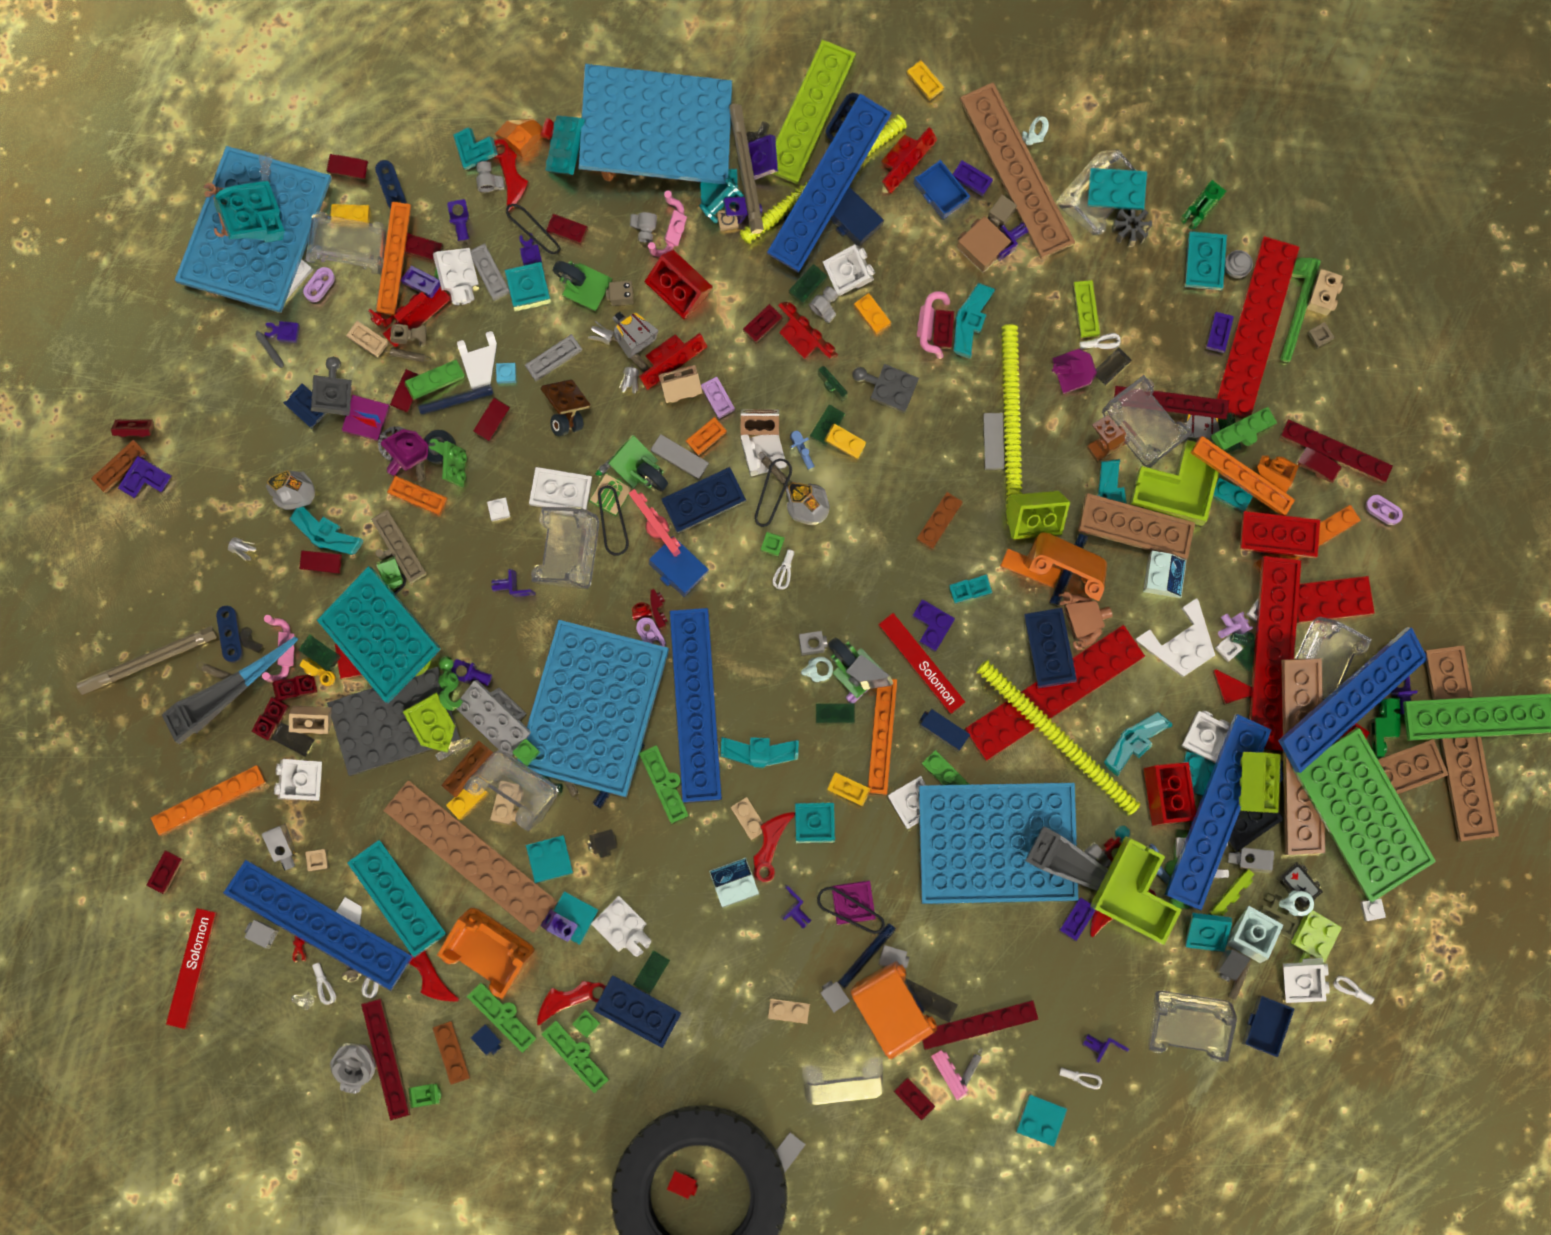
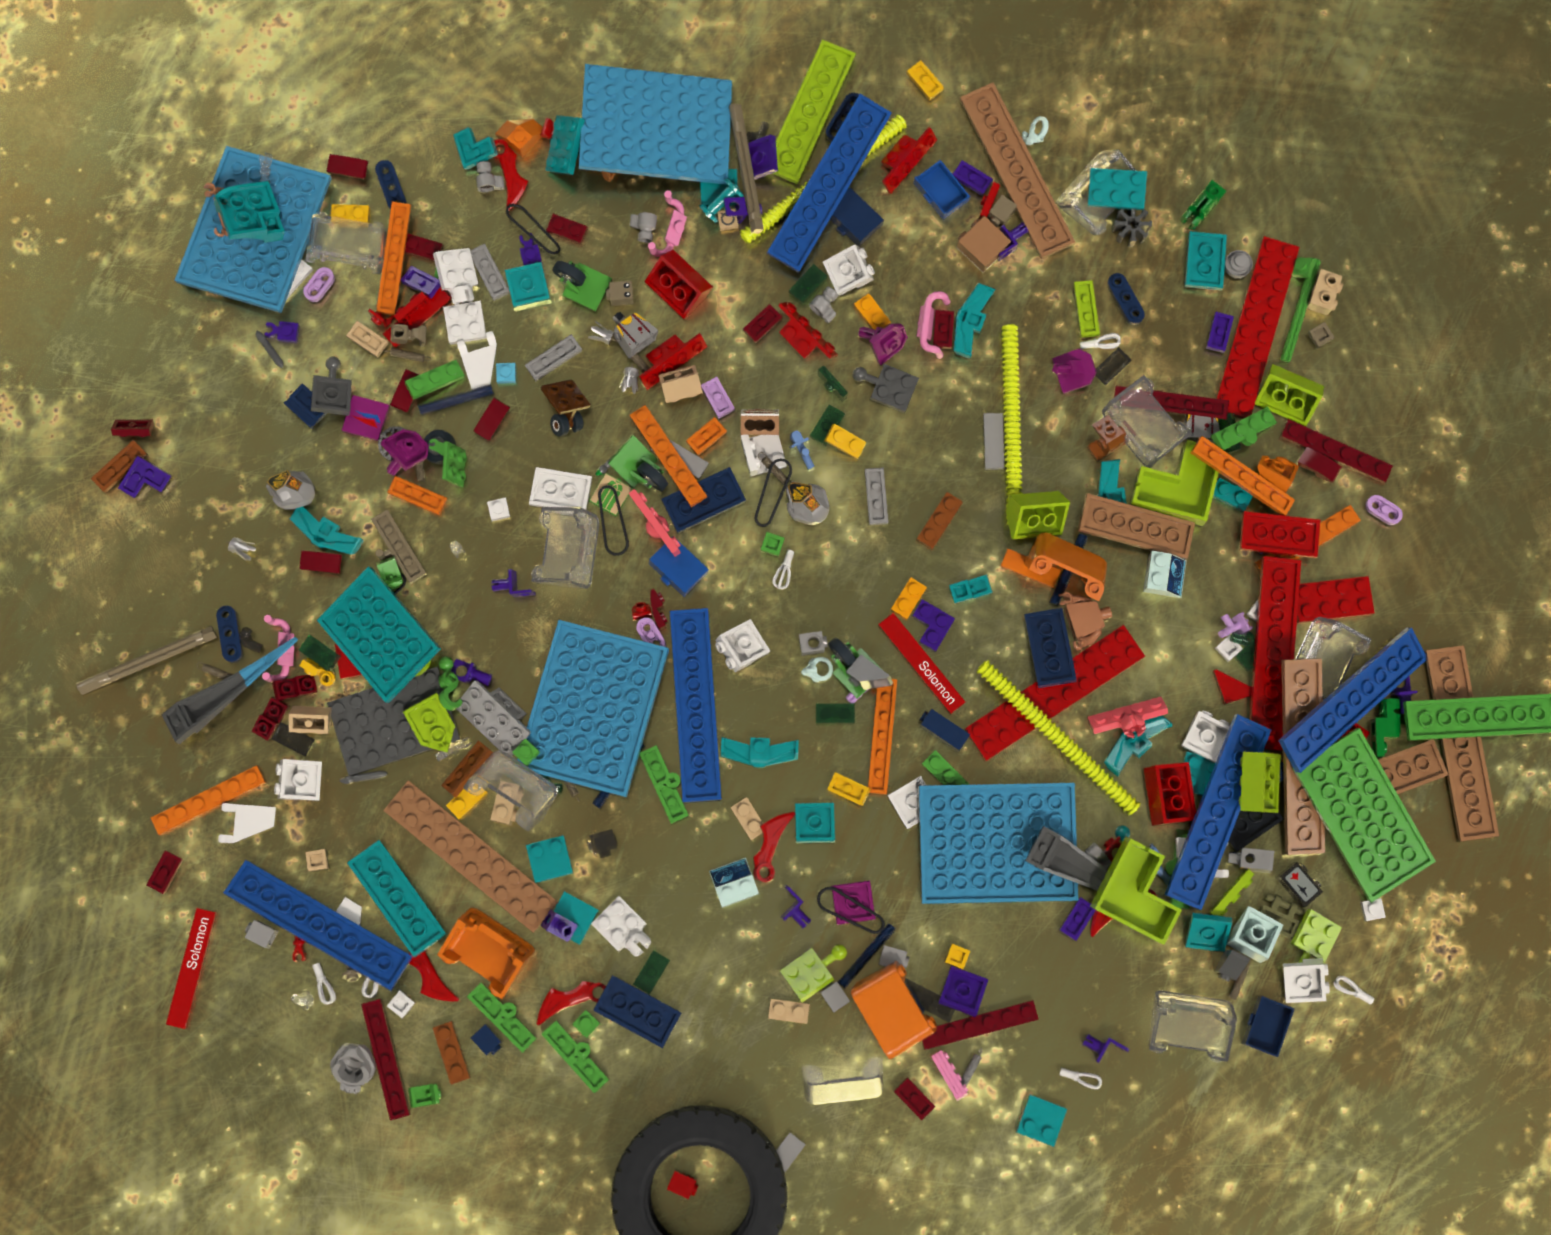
(248, 821): none -> white flag
(279, 837): light grey torso -> none
(363, 777): none -> dark grey piece
(401, 1004): none -> white plate
(456, 548): none -> clear piece
(459, 220): dark purple bracket -> none
(465, 322): none -> white plate
(668, 456): none -> orange plate
(741, 646): none -> white plate
(809, 973): none -> lime plate
(876, 496): none -> light grey tile
(885, 341): none -> magenta piece
(908, 598): none -> light orange plate
(957, 956): none -> yellow plate
(963, 991): none -> dark purple plate
(987, 201): none -> red plate
(1128, 718): none -> coral plate
(1129, 306): none -> dark blue plate
(1188, 648): white wing -> none
(1288, 903): light aqua piece -> none
(1289, 395): none -> lime slope

